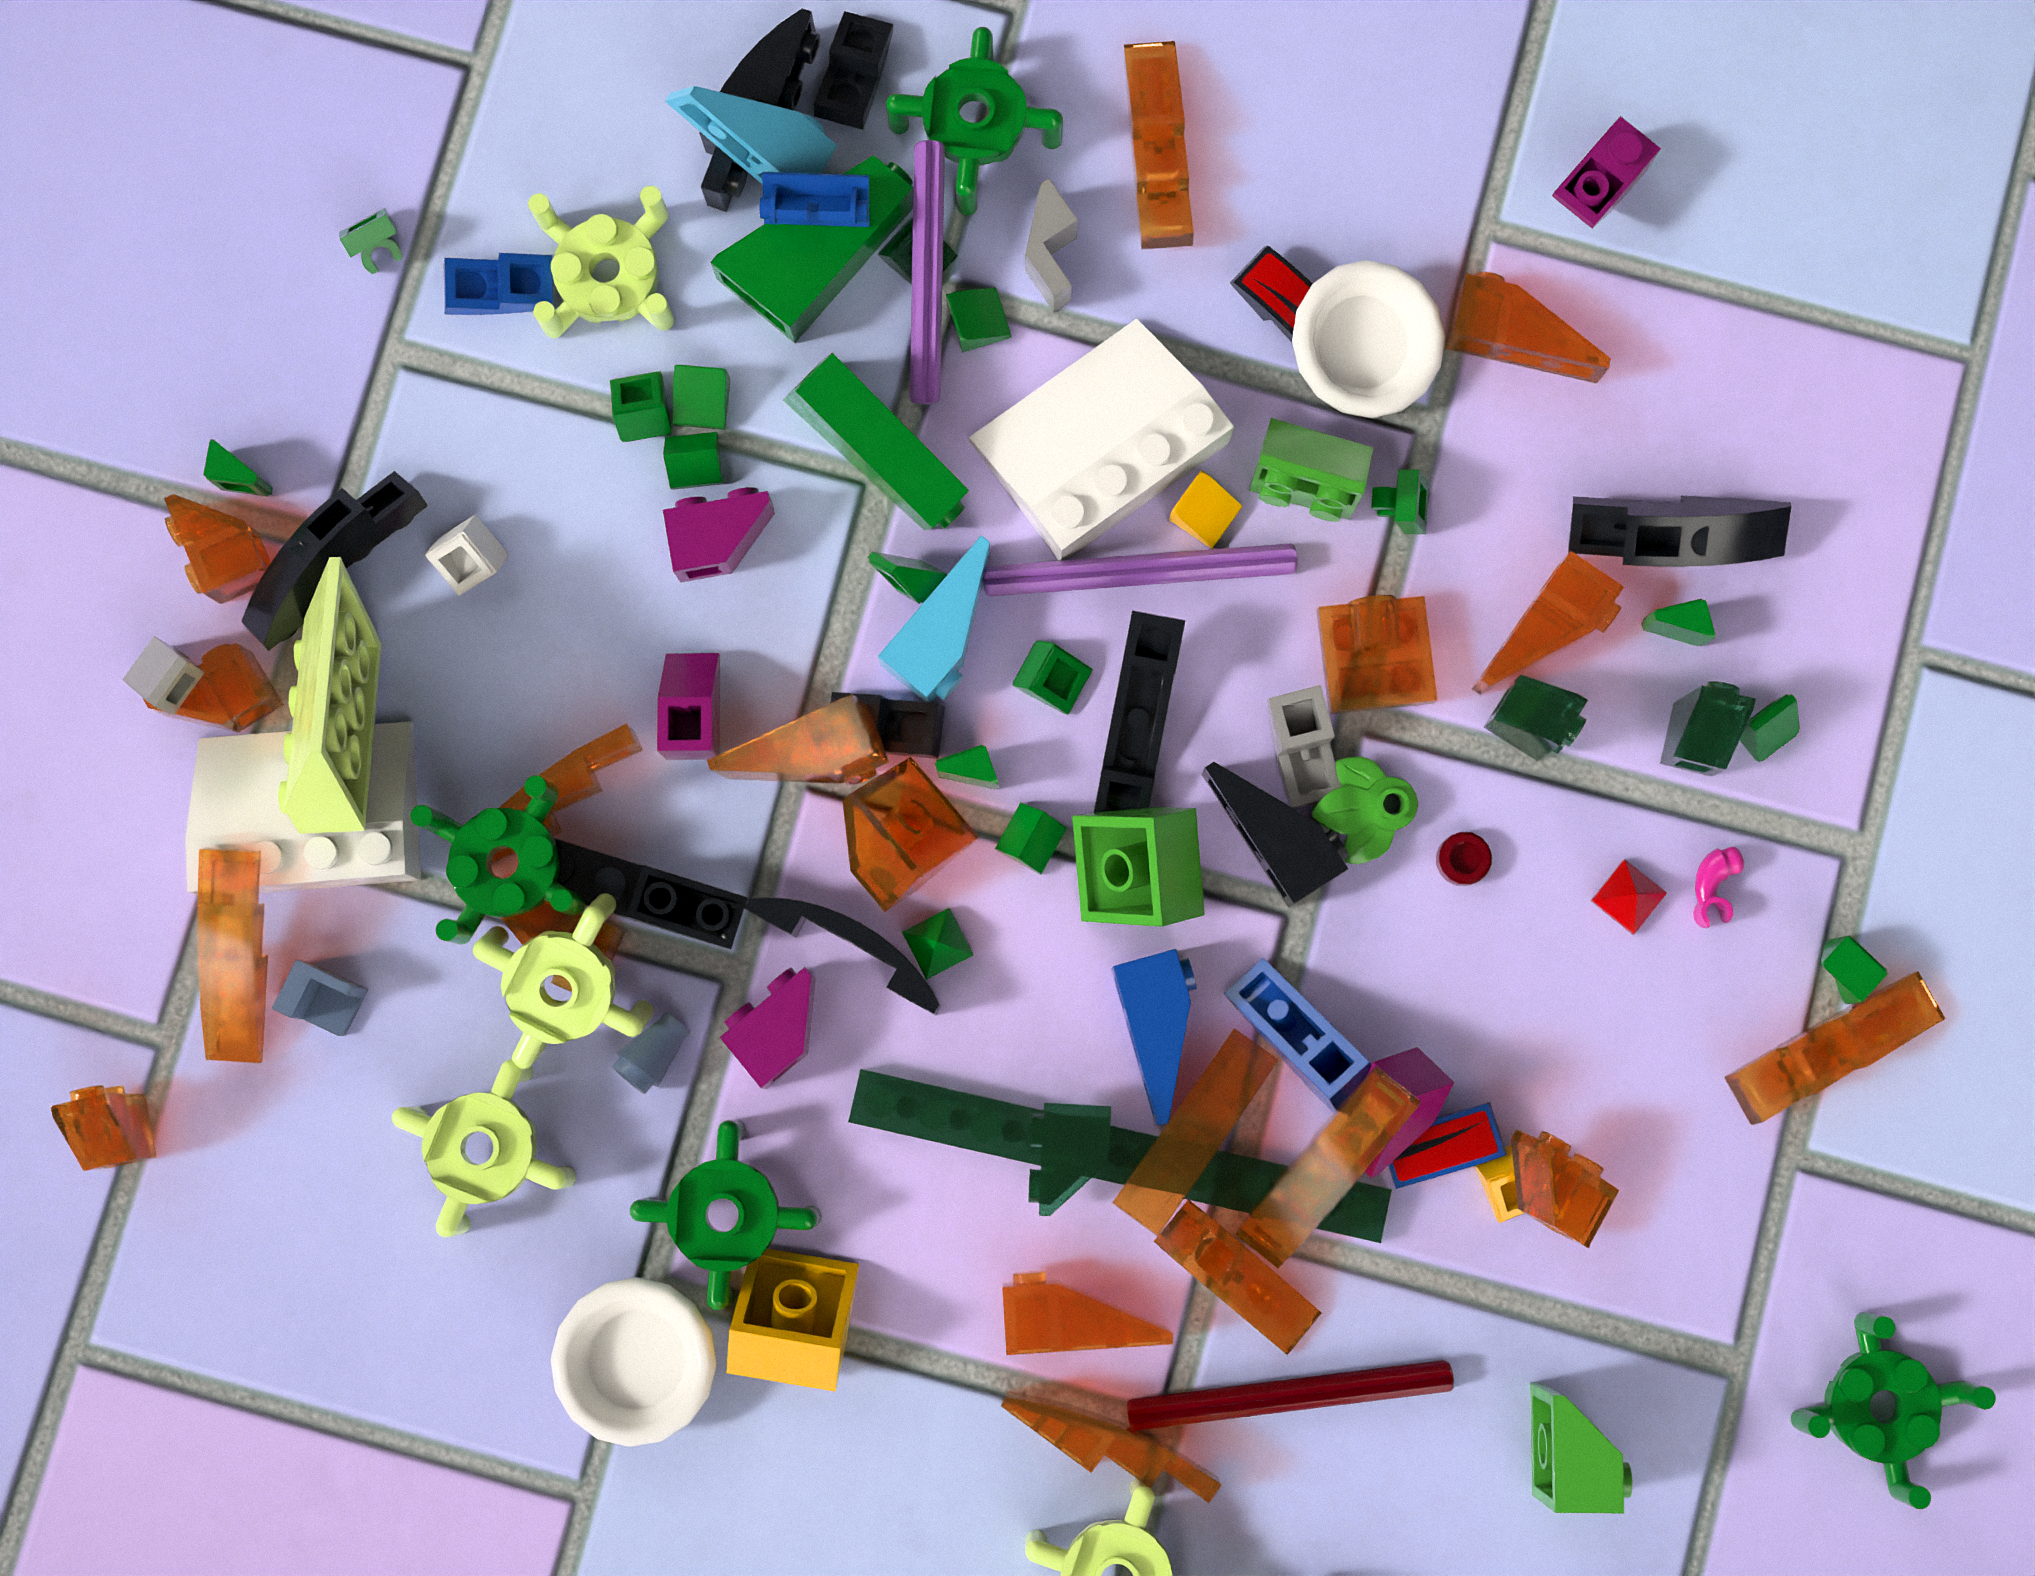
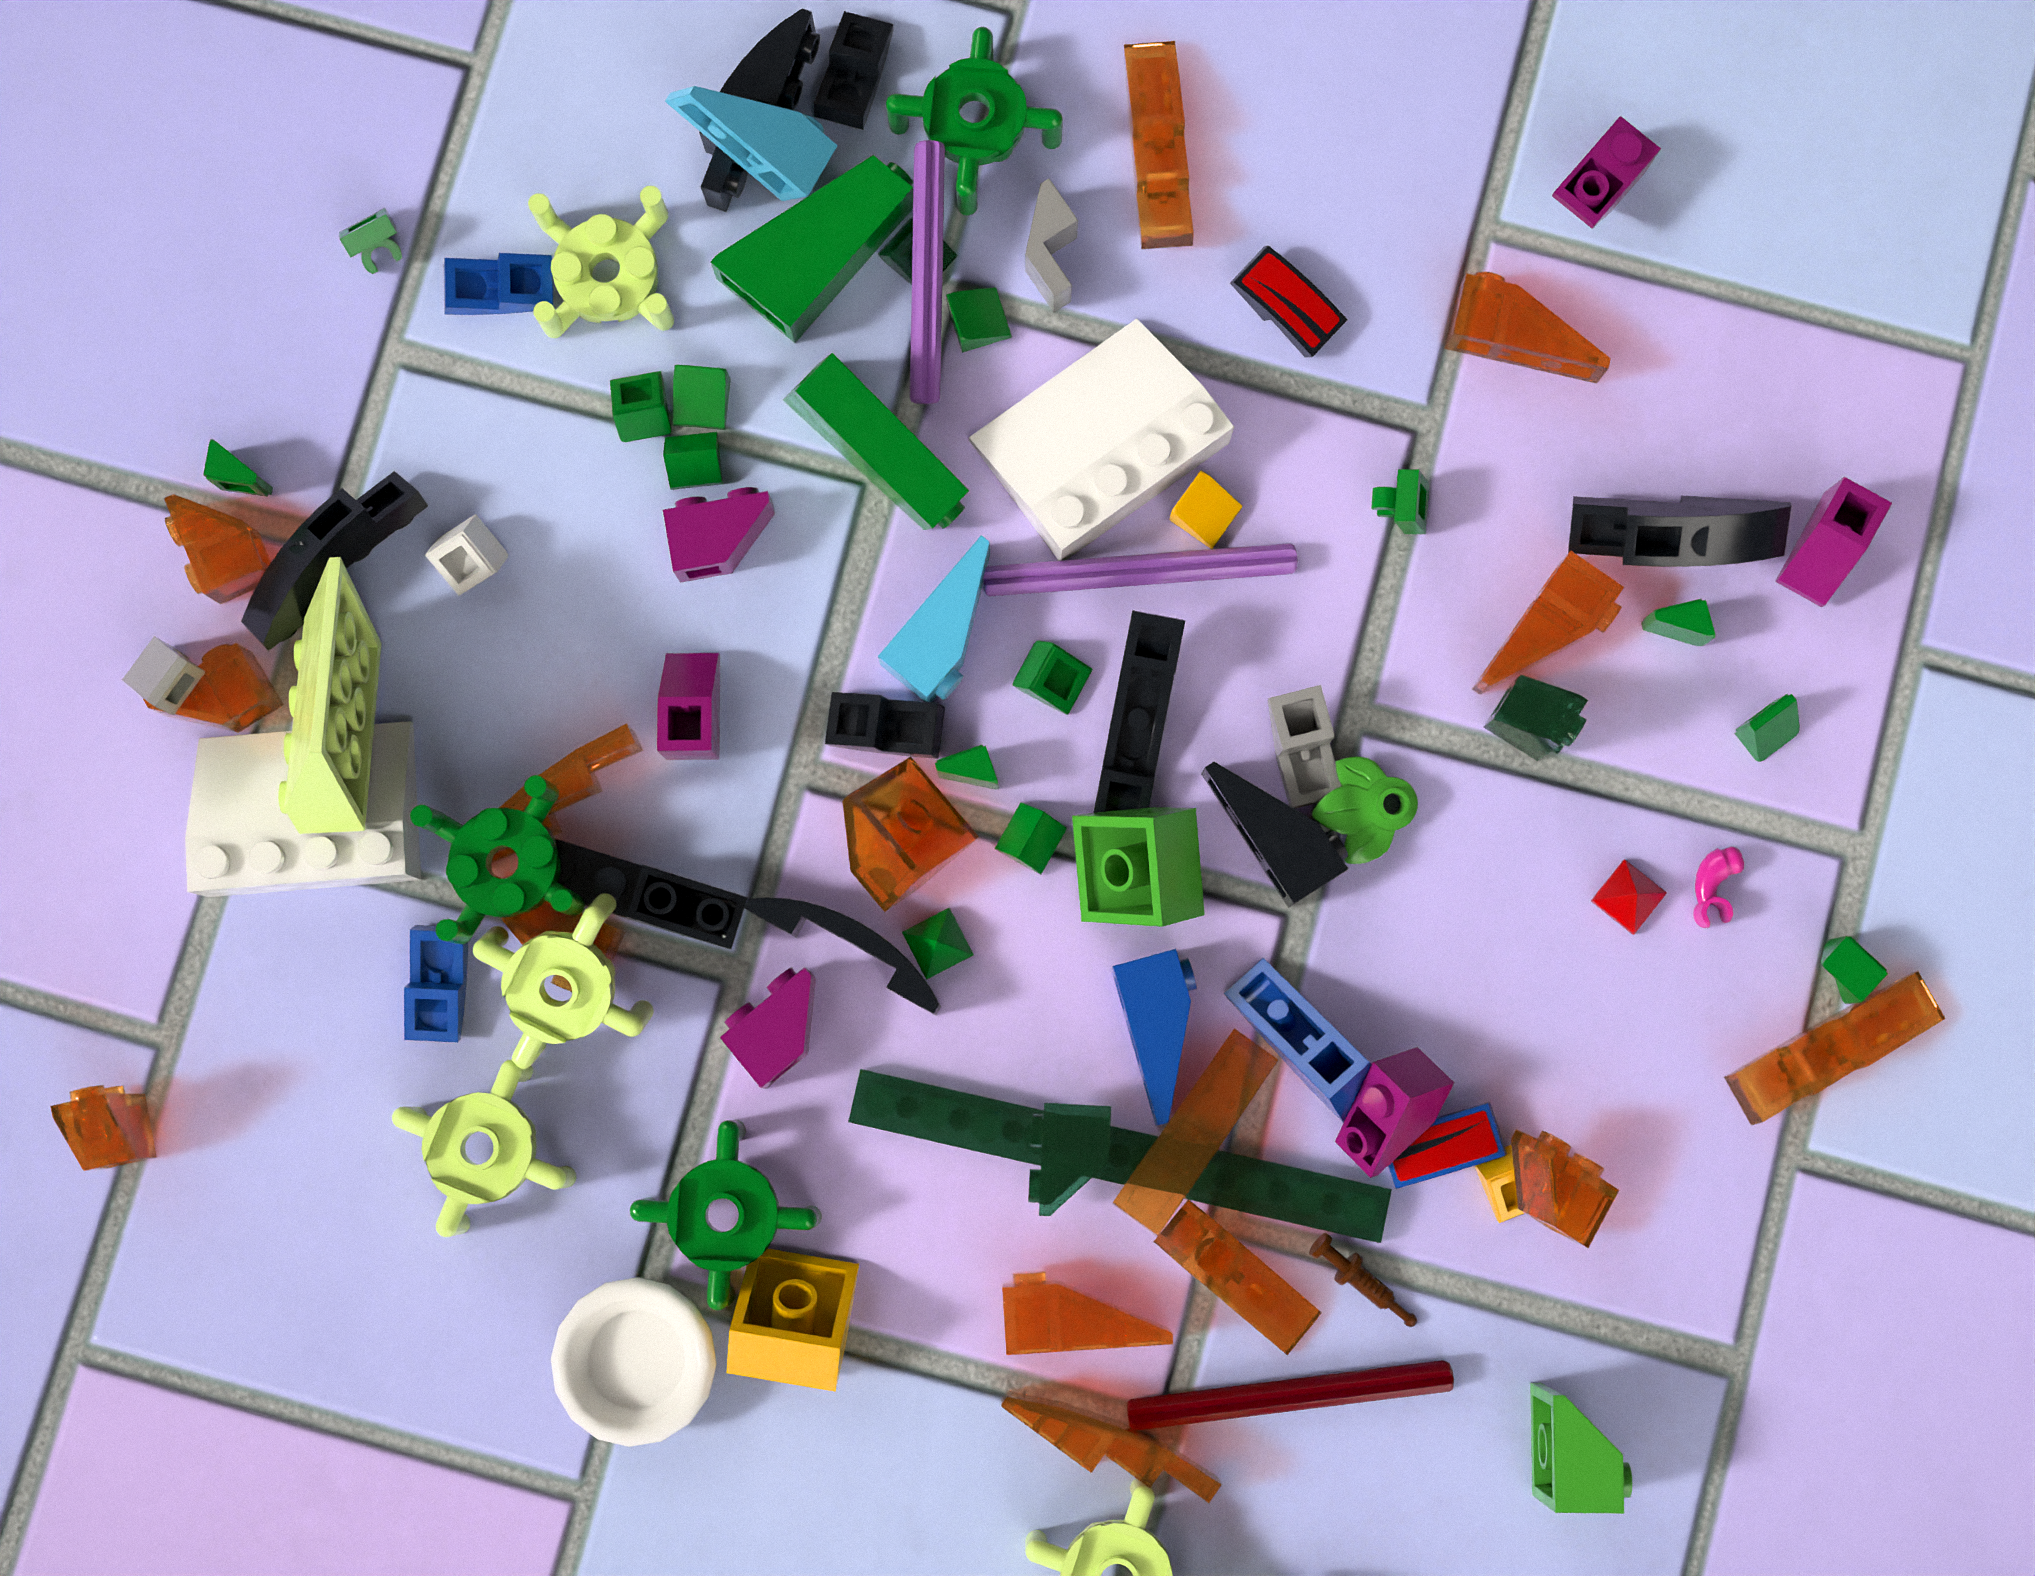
(231, 955): clear orange slope -> none
(320, 997): sand blue panel -> none
(436, 987): none -> blue slope
(650, 1054): sand blue cone -> none
(815, 199): blue hinge -> none
(820, 747): clear orange slope -> none
(907, 575): green slope -> none
(1311, 471): bright green slope -> none
(1328, 1167): clear orange slope -> none
(1362, 1280): none -> reddish brown piece
(1368, 339): white piece -> none
(1376, 654): clear orange plate -> none
(1463, 859): dark red tile -> none
(1706, 728): clear green slope -> none
(1833, 540): none -> magenta slope
(1916, 1412): green plate -> none

